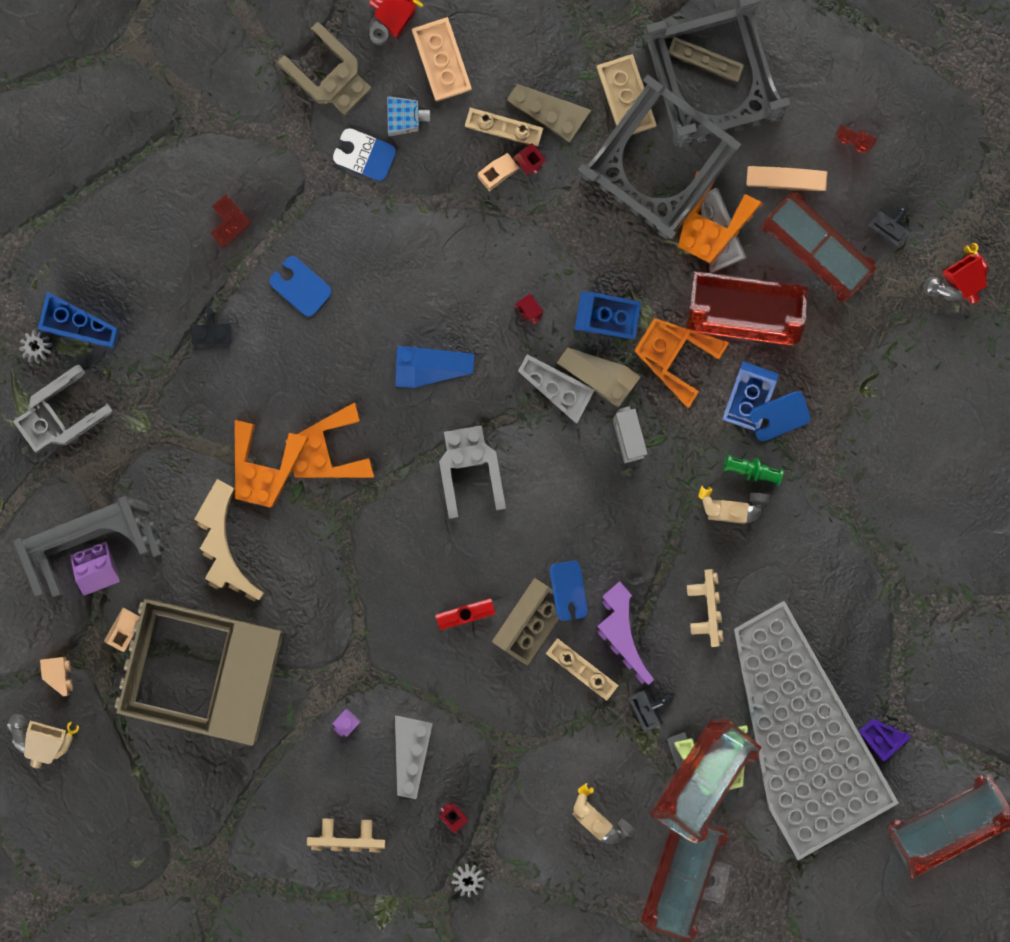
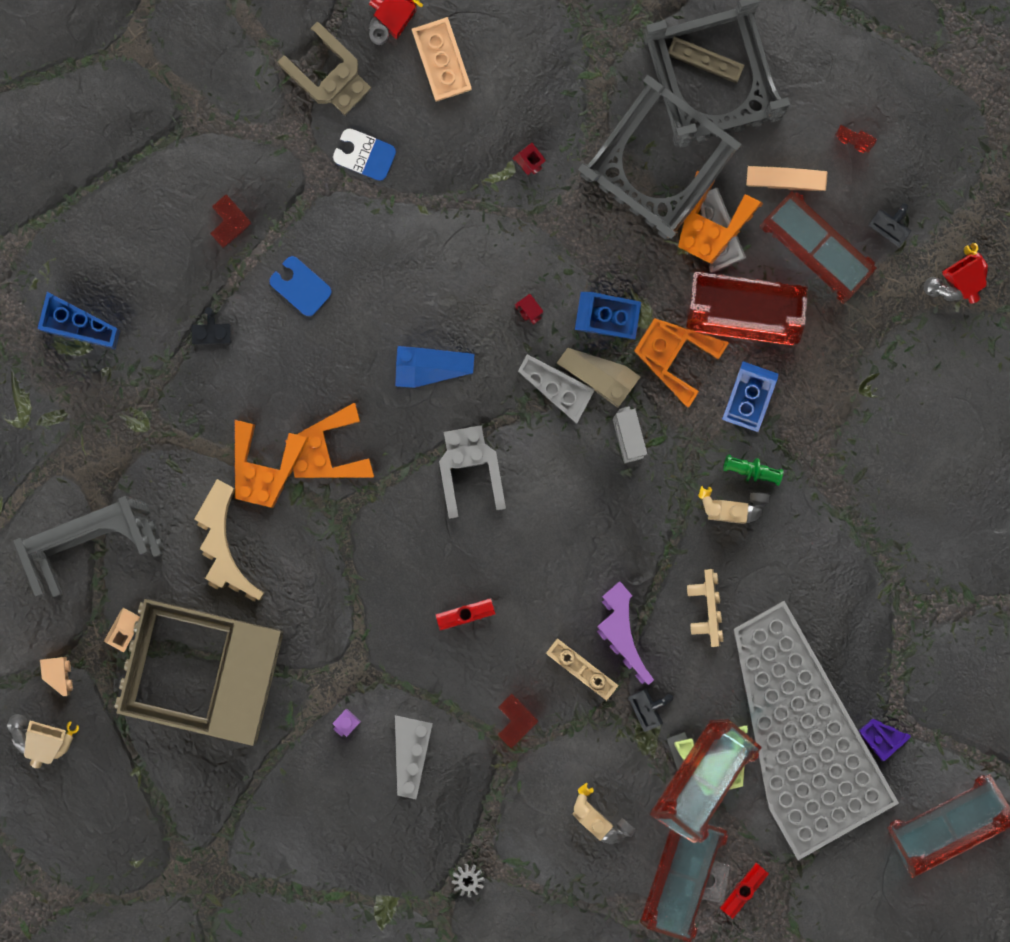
(29, 351): light grey gear -> none
(42, 426): light grey plate -> none
(94, 568): medium lavender slope -> none
(364, 841): tan plate -> none
(404, 116): torso -> none
(453, 824): dark red brick -> none
(497, 171): light nougat slope -> none
(503, 127): tan plate -> none
(520, 719): none -> clear red plate
(528, 623): dark tan slope -> none
(554, 113): dark tan wing -> none
(568, 588): blue piece -> none
(622, 87): tan plate -> none
(736, 901): none -> red piece
(783, 415): blue piece -> none

